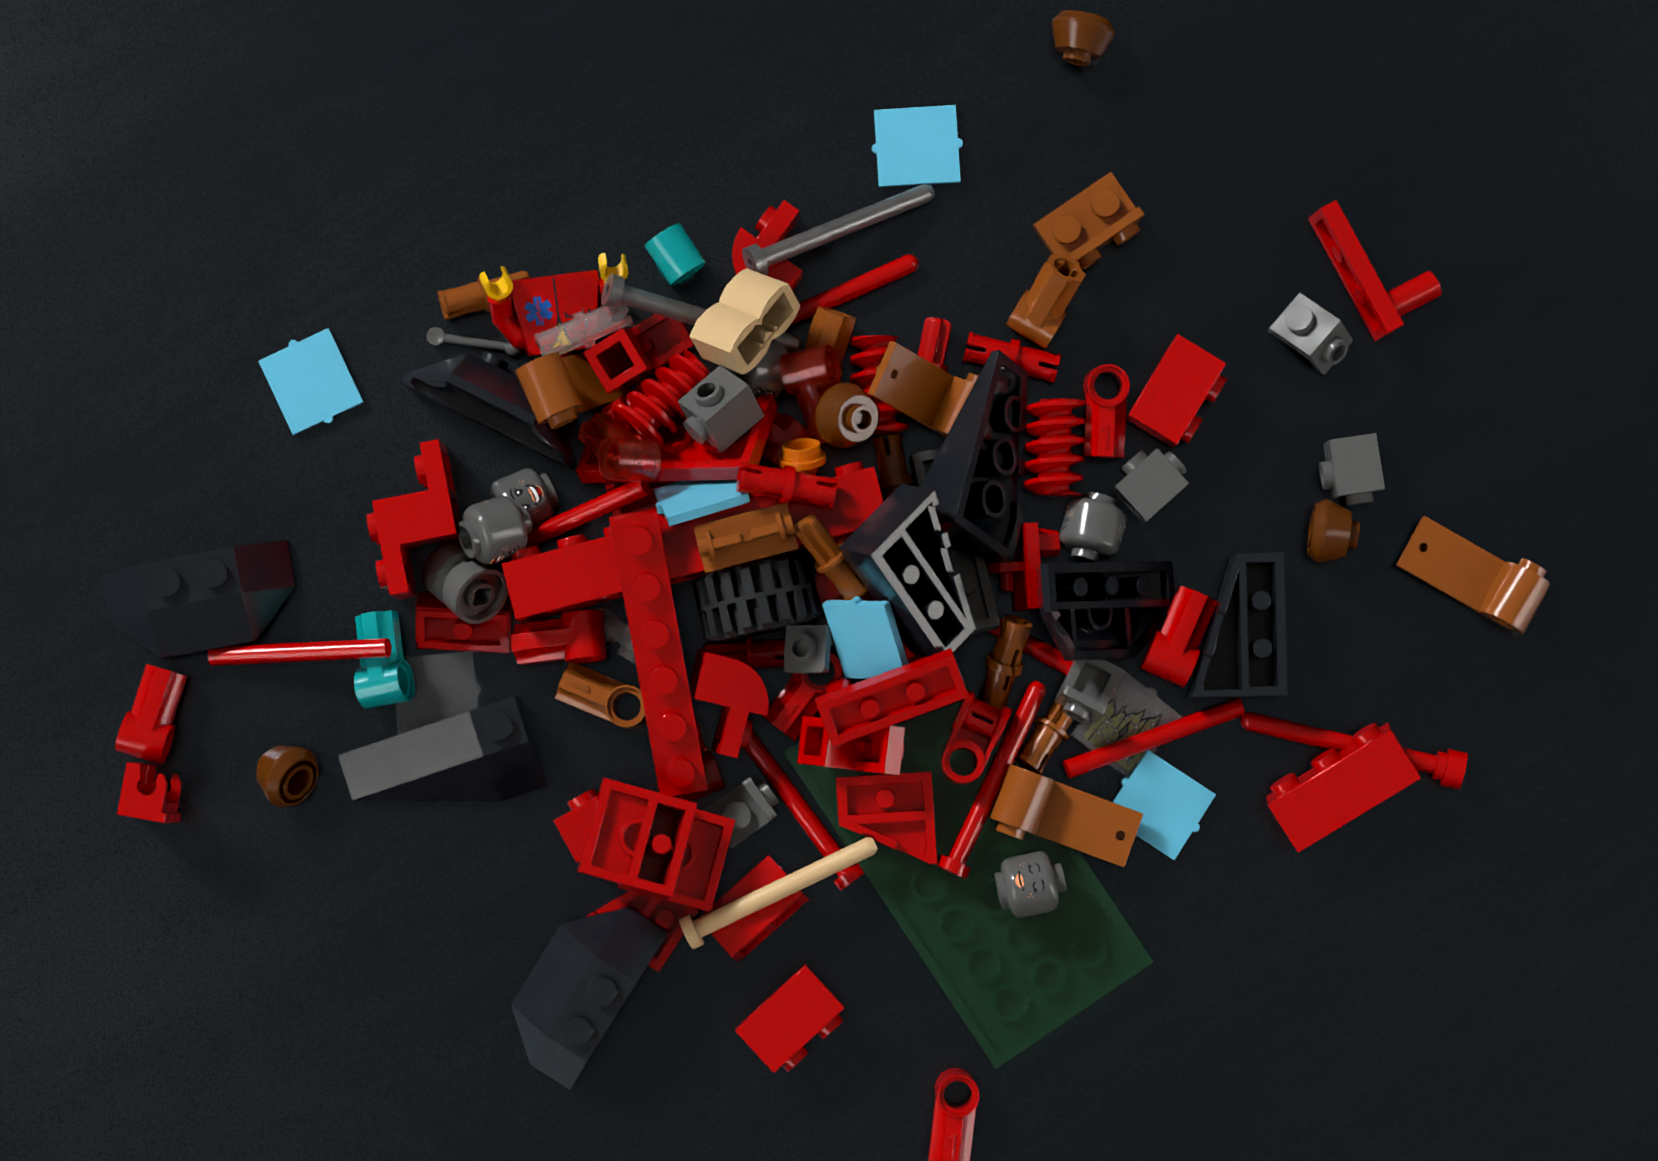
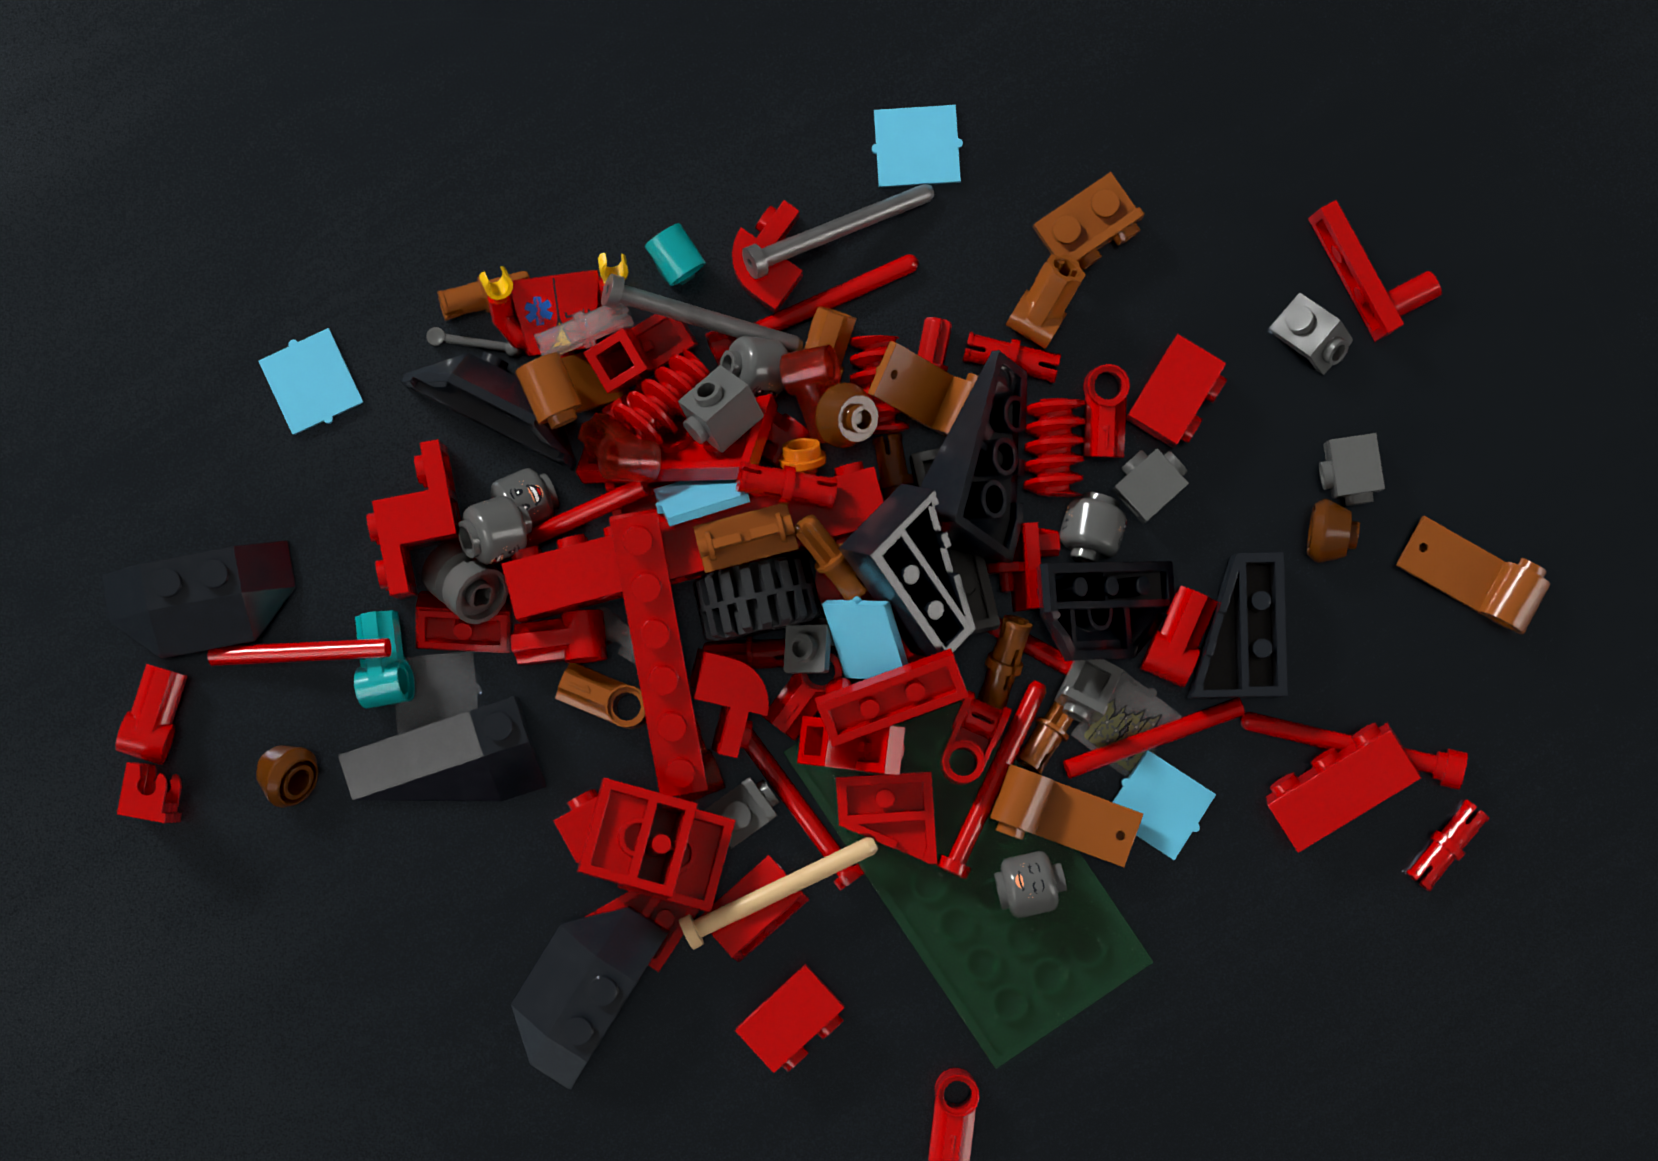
(745, 321): tan brick -> none
(1081, 36): reddish brown cone -> none
(1448, 845): none -> red pin

